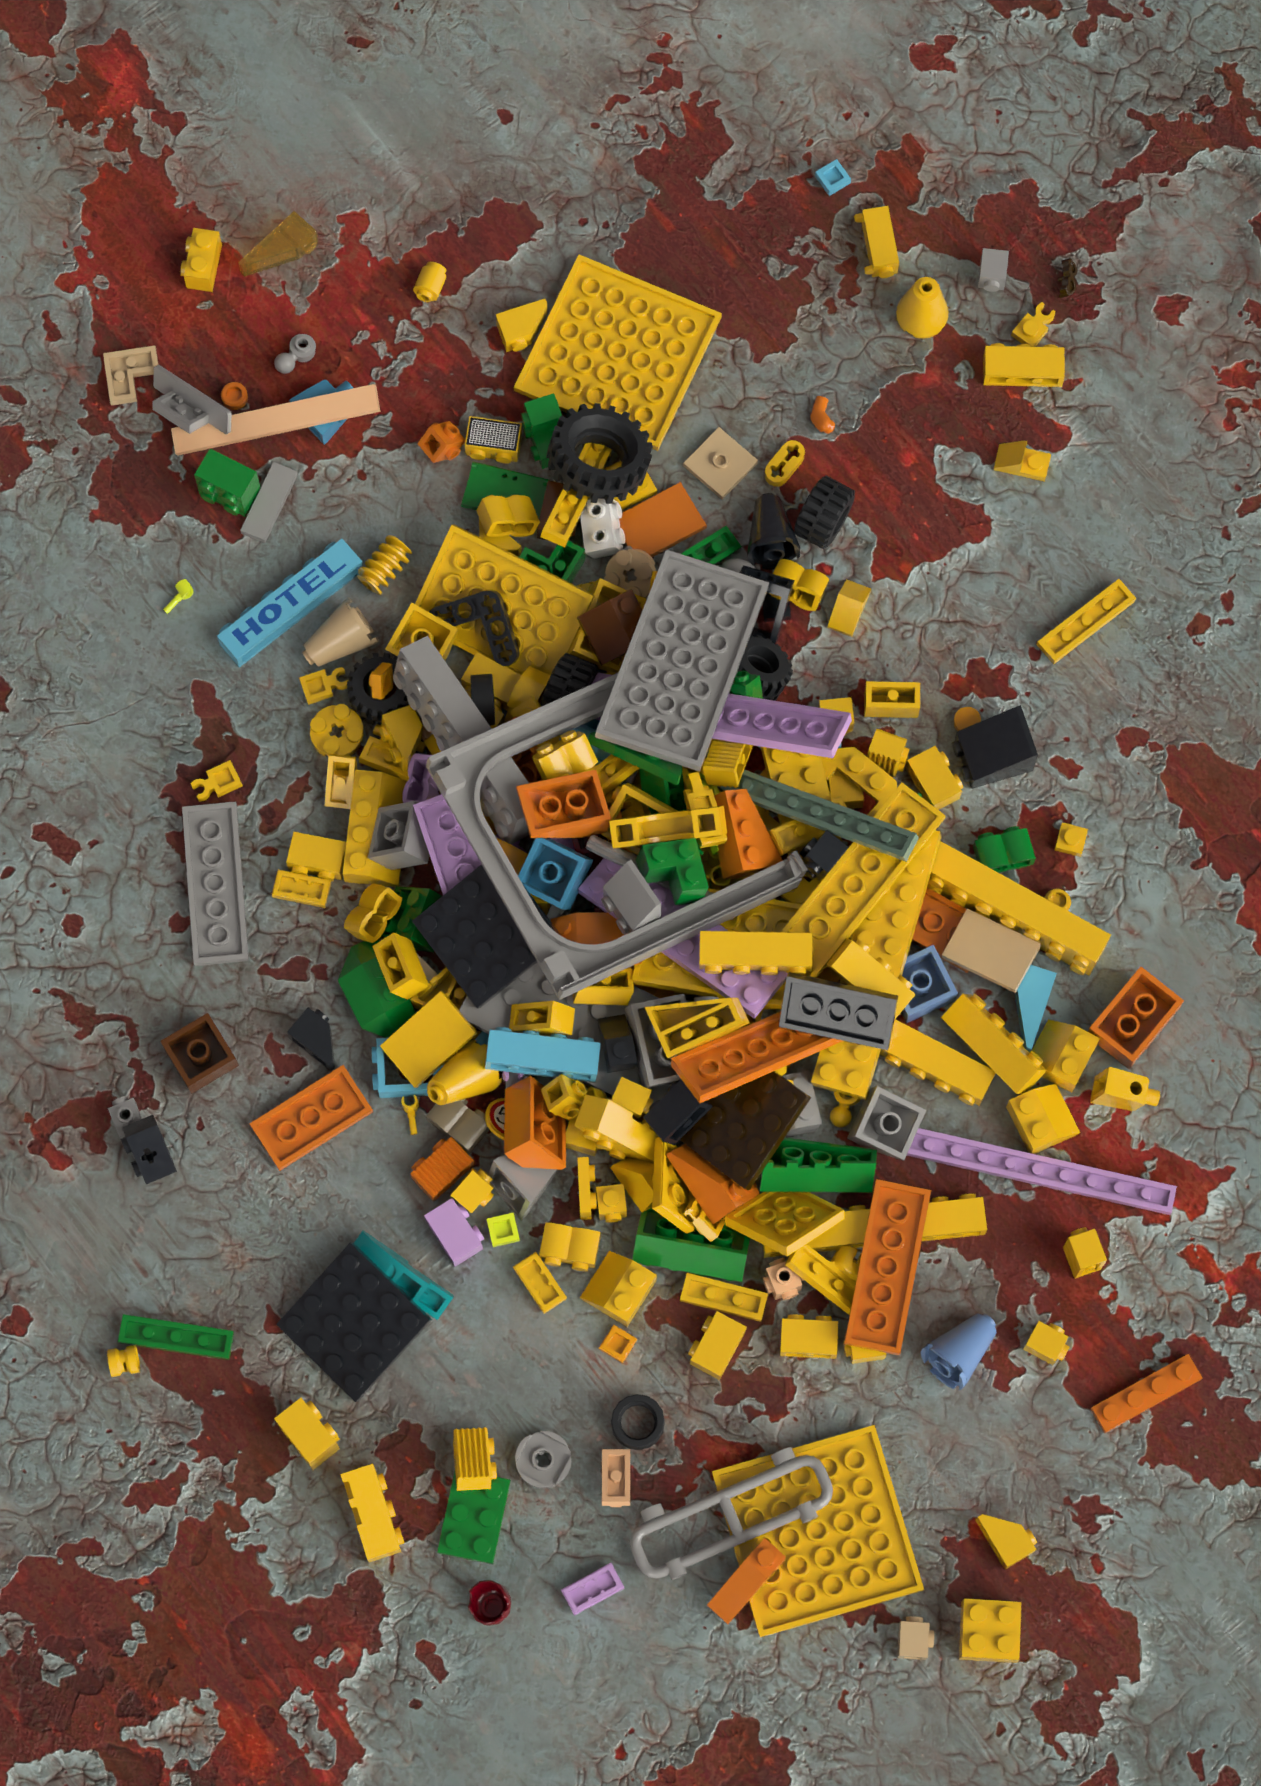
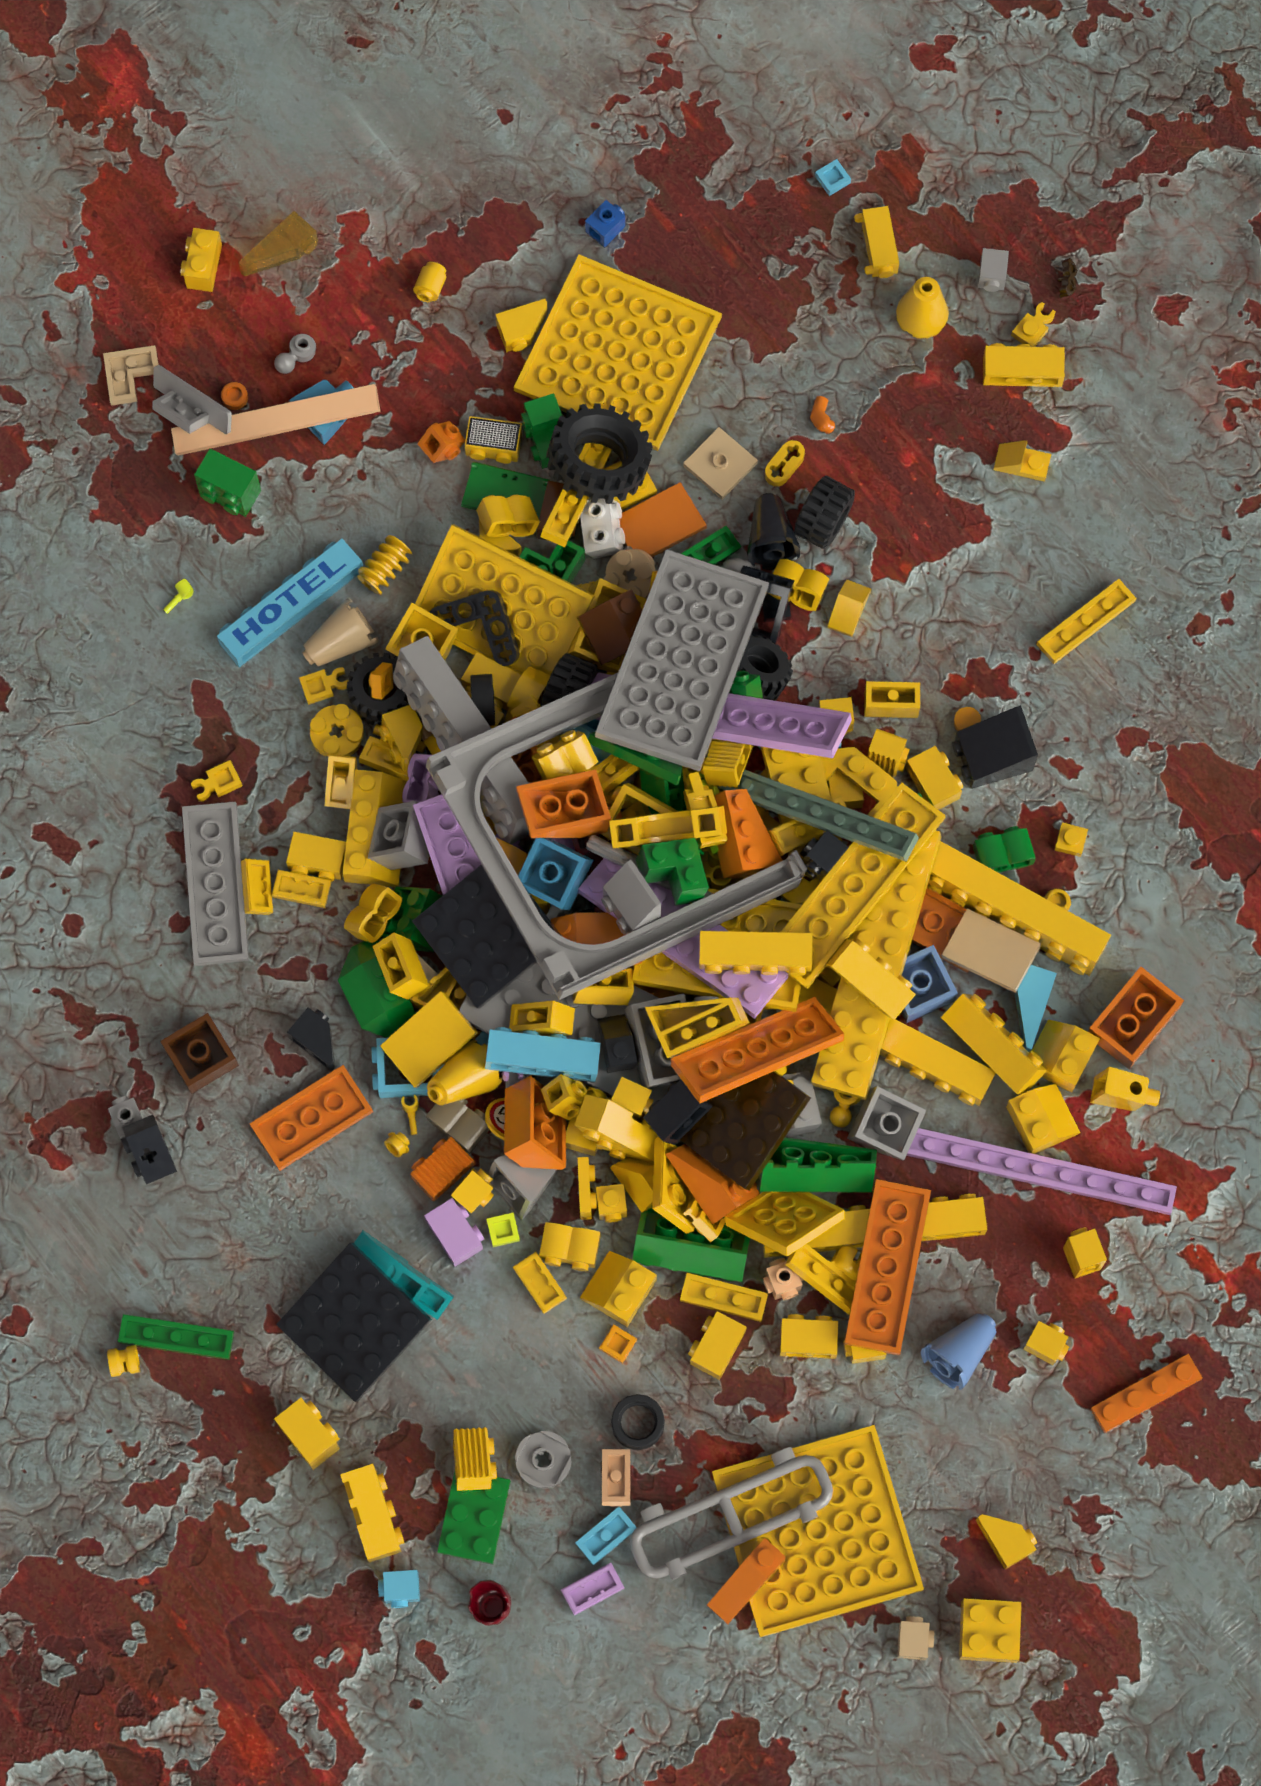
(256, 887): none -> yellow plate
(269, 502): light grey tile -> none
(397, 1144): none -> yellow plate
(399, 1588): none -> medium azure brick
(605, 223): none -> blue brick
(606, 1536): none -> medium azure plate
(838, 1011): plate -> none

